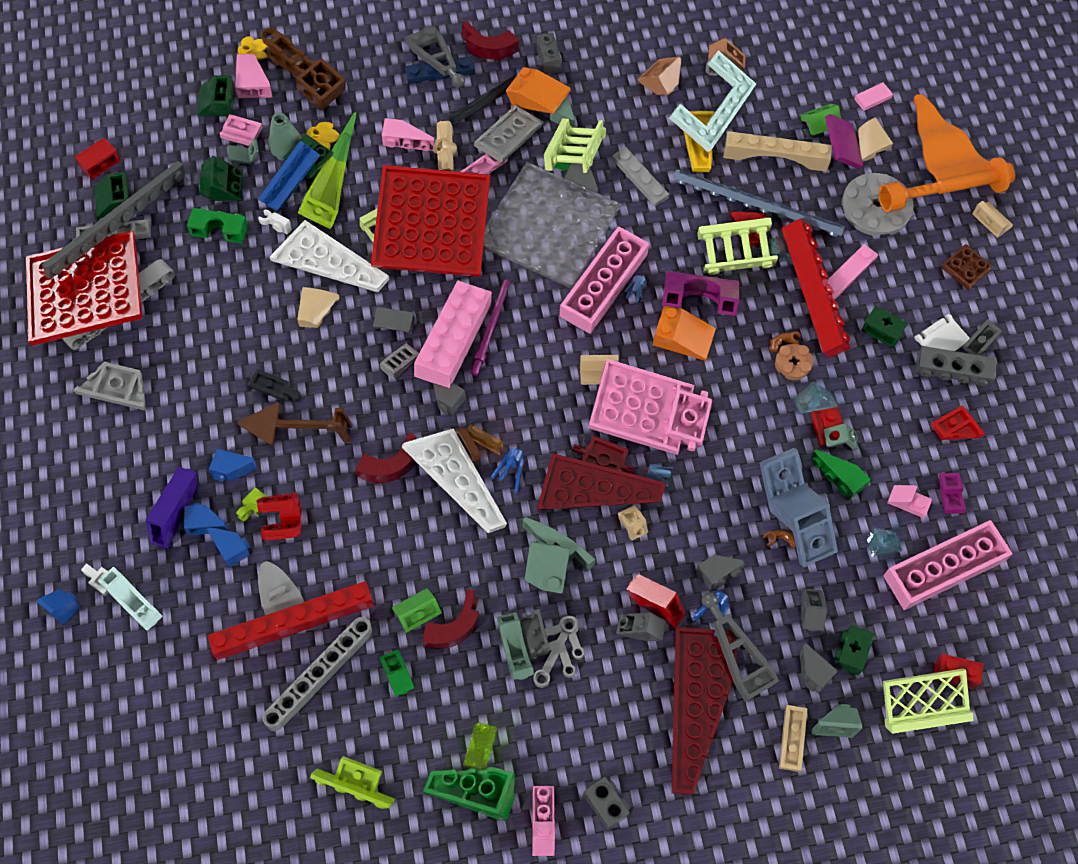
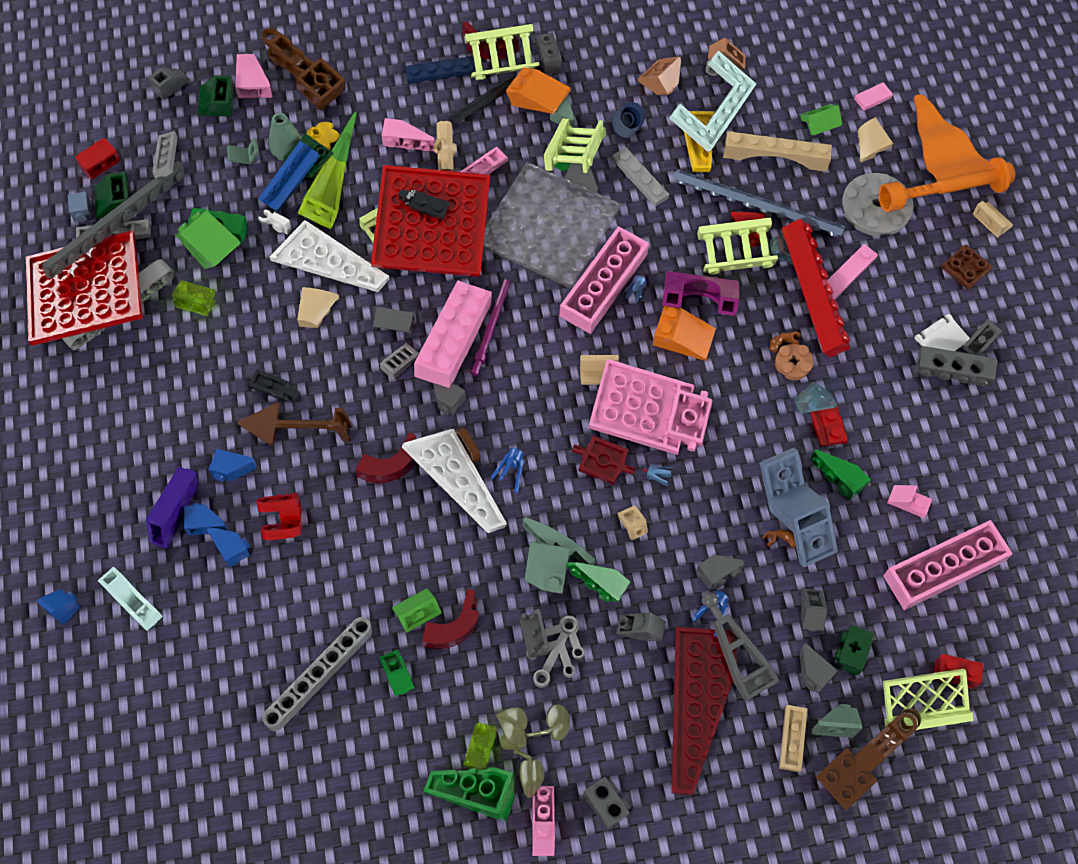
(80, 207): none -> sand blue brick
(95, 576): white plate -> none
(115, 385): light grey wing -> none
(165, 154): none -> light grey plate
(167, 81): none -> dark grey slope
(193, 298): none -> clear neon green hinge
(207, 239): none -> bright green slope
(220, 180): dark green slope -> none
(240, 130): bright pink plate -> none
(250, 505): lime plate -> none
(252, 46): yellow plate -> none
(276, 589): light grey shield -> none
(290, 620): red brick -> none
(355, 779): lime bracket -> none
(424, 203): none -> black hinge
(429, 36): dark grey plate -> none
(485, 439): clear orange tile -> none
(507, 35): none -> yellowish green fence
(508, 133): light grey tile -> none
(514, 646): sand green arch -> none
(514, 738): none -> olive plant
(584, 484): dark red wing -> none
(605, 581): none -> slope
(628, 119): none -> dark blue piece
(657, 600): slope -> none
(844, 141): magenta tile -> none
(847, 436): sand green bracket -> none
(850, 775): none -> reddish brown brick
(883, 542): clear light blue slope -> none
(884, 326): dark green brick -> none
(951, 493): magenta slope -> none
(957, 425): red wing -> none

